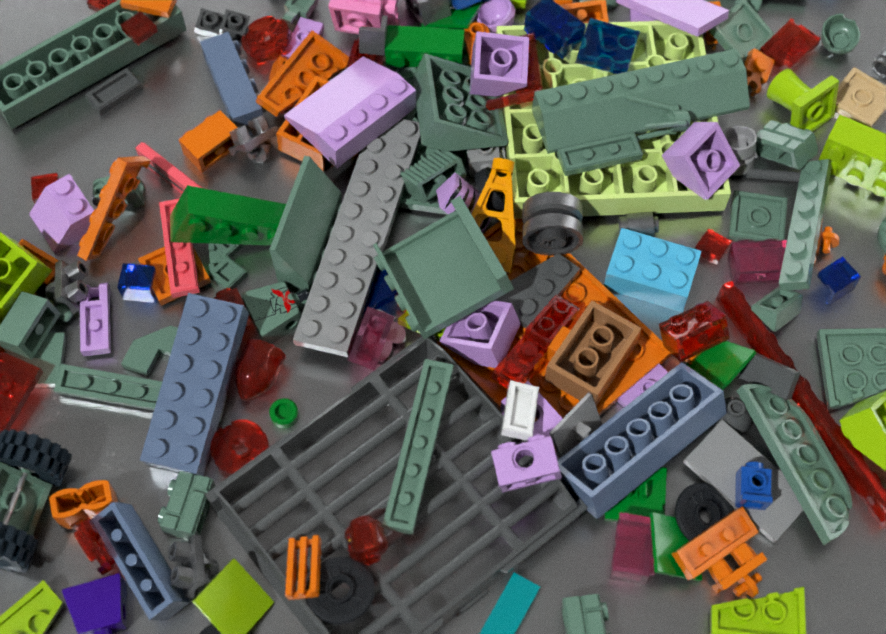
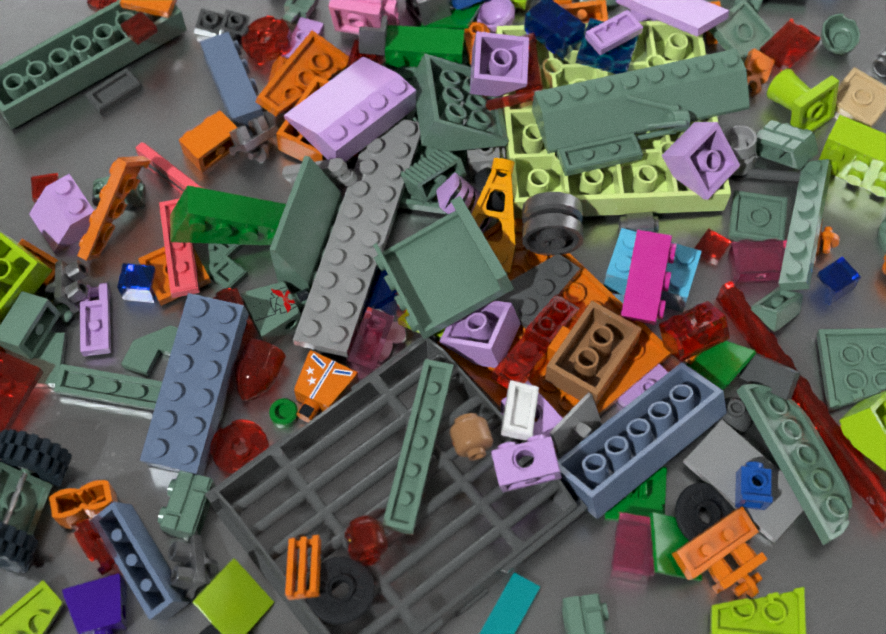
(322, 384): none -> orange torso
(334, 169): none -> light grey plate
(471, 436): none -> medium nougat head
(613, 32): none -> lavender plate
(648, 277): none -> dark pink brick

